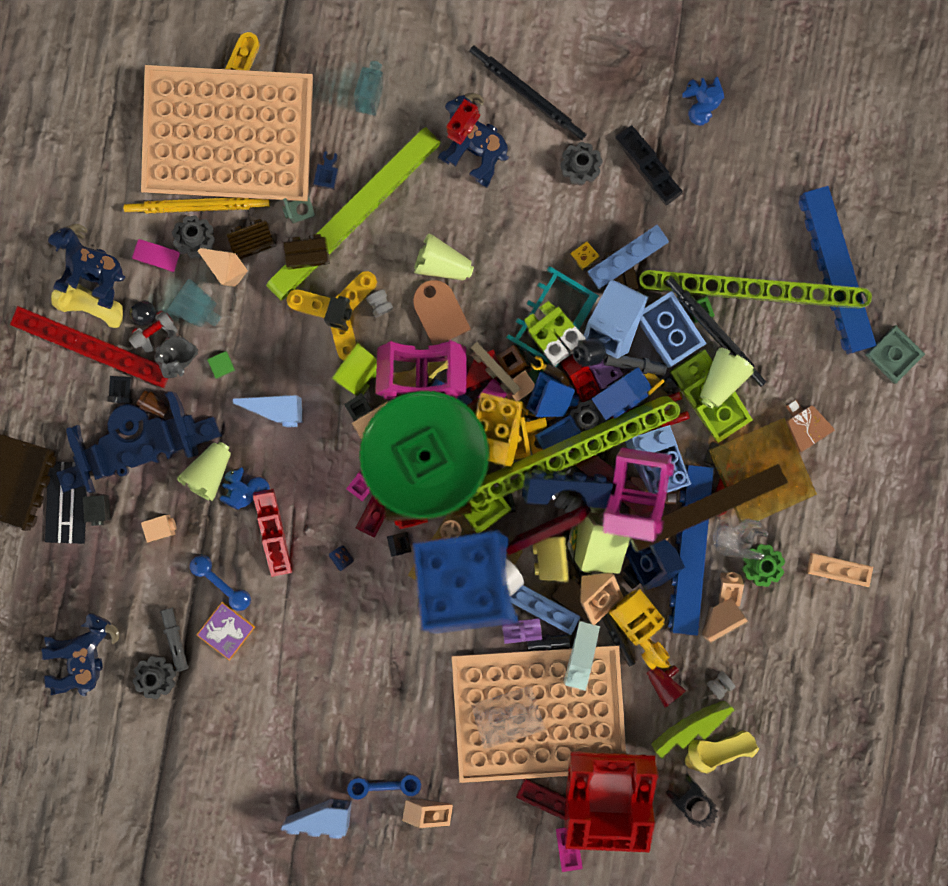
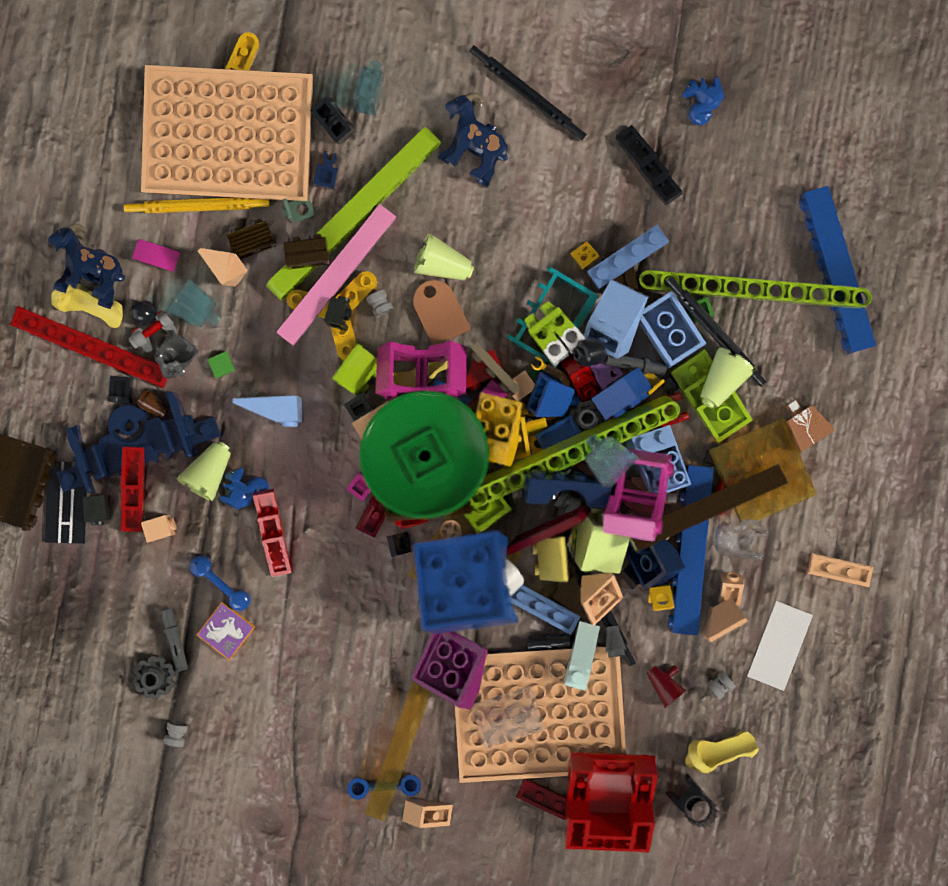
(81, 656): dark blue animal -> none
(132, 489): none -> red slope
(175, 733): none -> light grey wheel
(192, 236): dark grey plant -> none
(327, 817): light blue slope -> none
(333, 120): none -> black brick
(336, 275): none -> bright pink tile
(341, 557): dark blue slope -> none
(398, 752): none -> clear yellow tile
(451, 668): none -> magenta slope
(462, 122): red piece -> none
(513, 361): reddish brown brick -> none
(522, 631): medium lavender hips -> none
(569, 858): dark pink slope -> none
(581, 163): dark grey plant -> none
(608, 459): none -> clear light blue torso
(614, 642): none -> dark grey cone
(642, 627): yellow cylinder -> none
(661, 594): none -> yellow bracket
(701, 722): lime slope -> none
(766, 569): bright green plant -> none
(780, 645): none -> white sticker
(895, 354): sand green tile -> none

